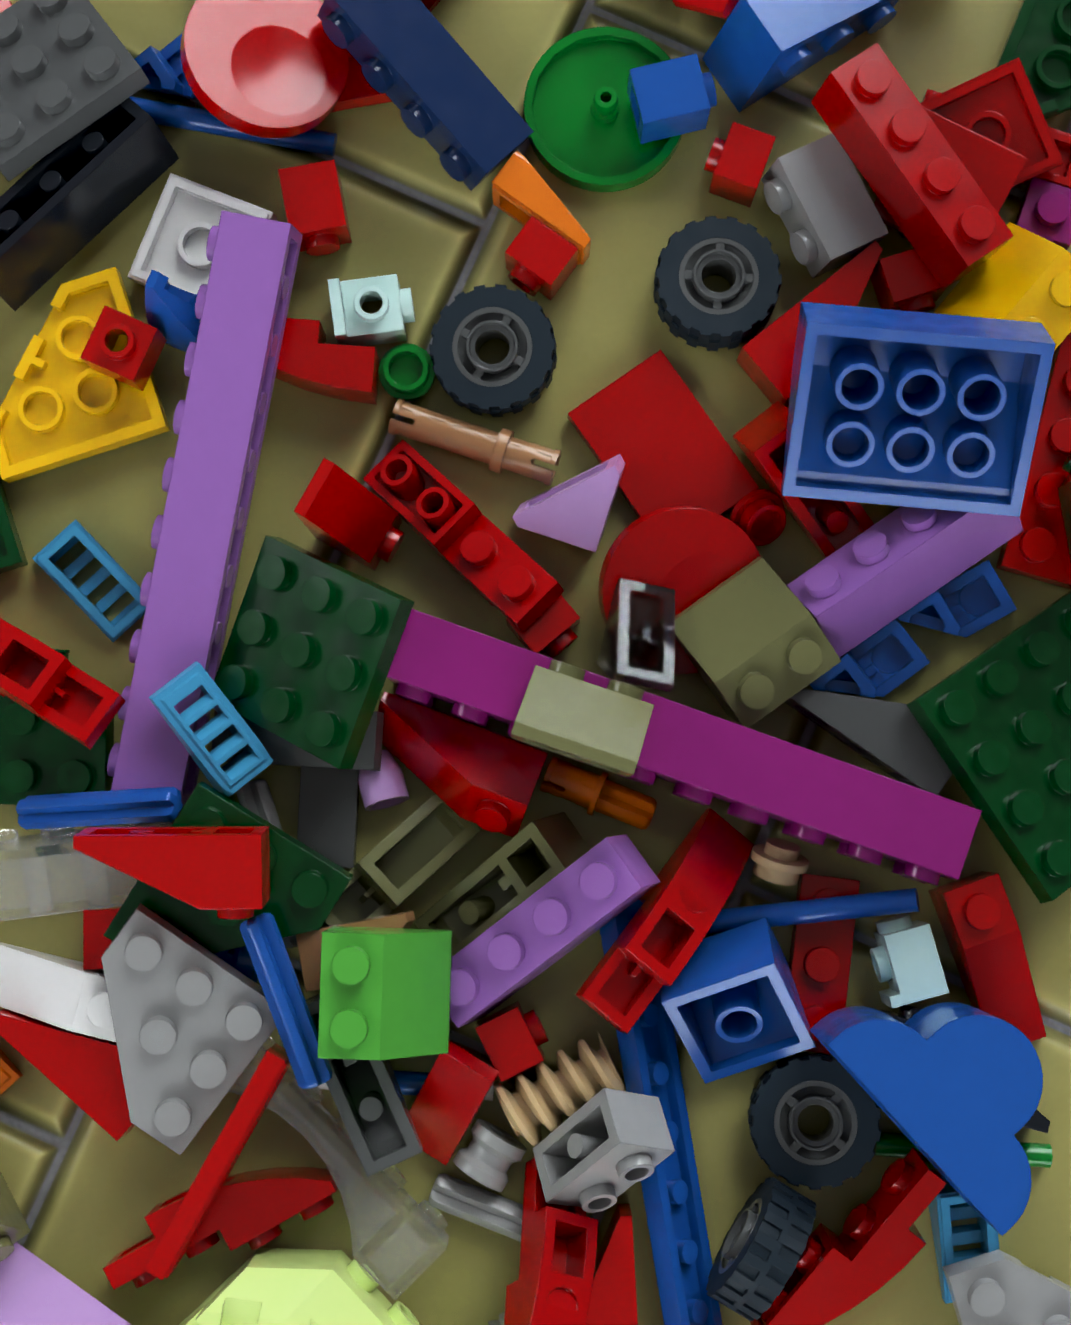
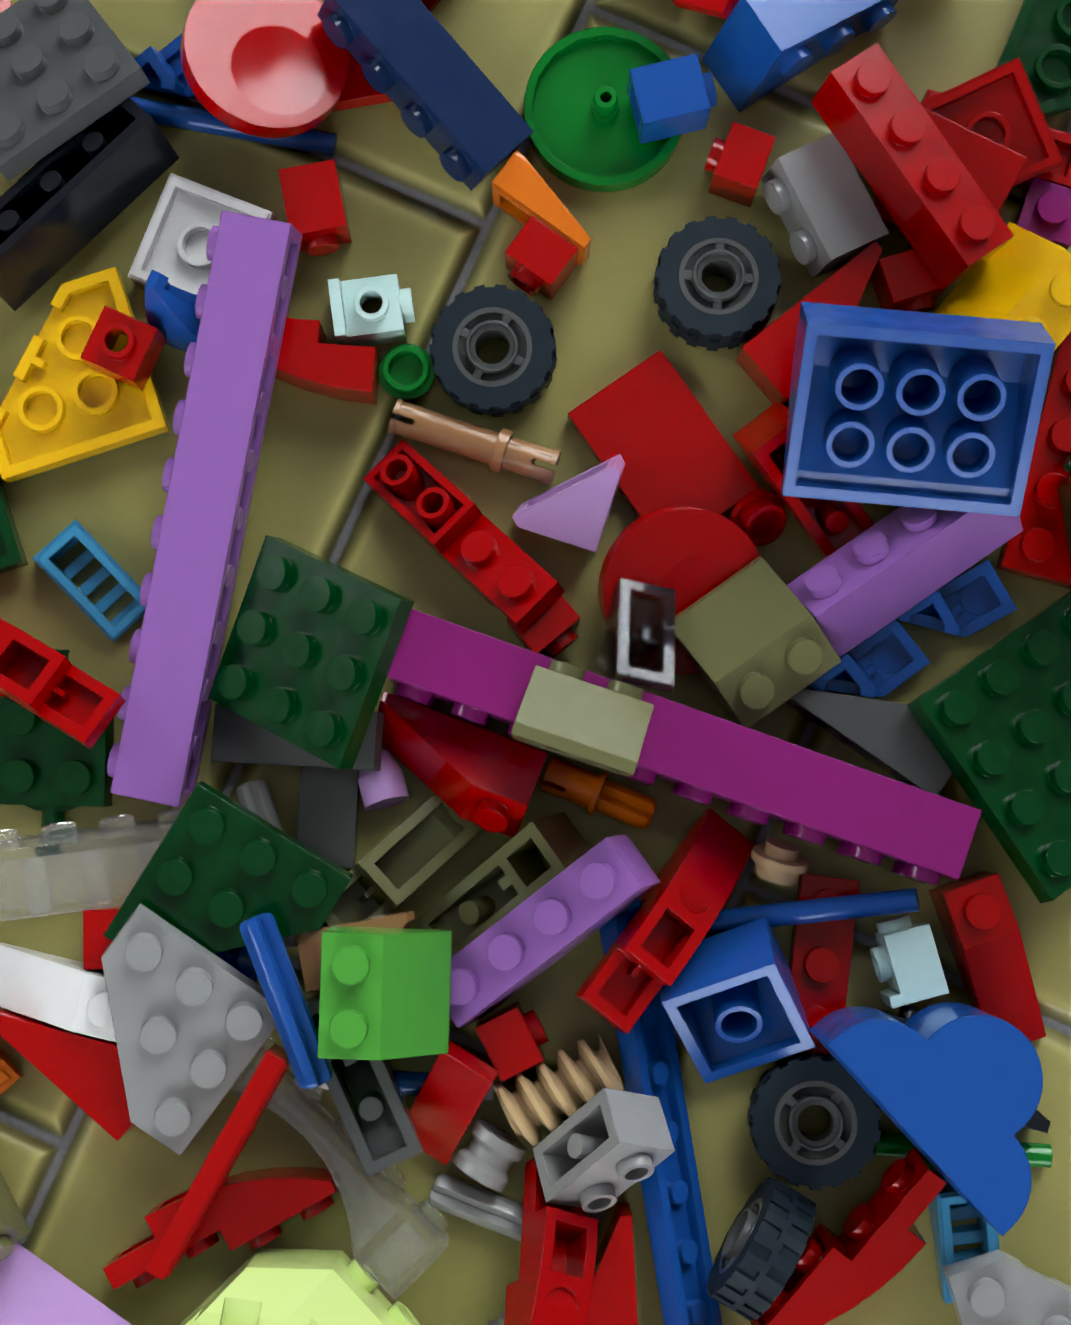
(99, 808): blue axle -> none
(198, 865): red slope -> none
(239, 769): dark azure slope -> none
(349, 517): red slope -> none

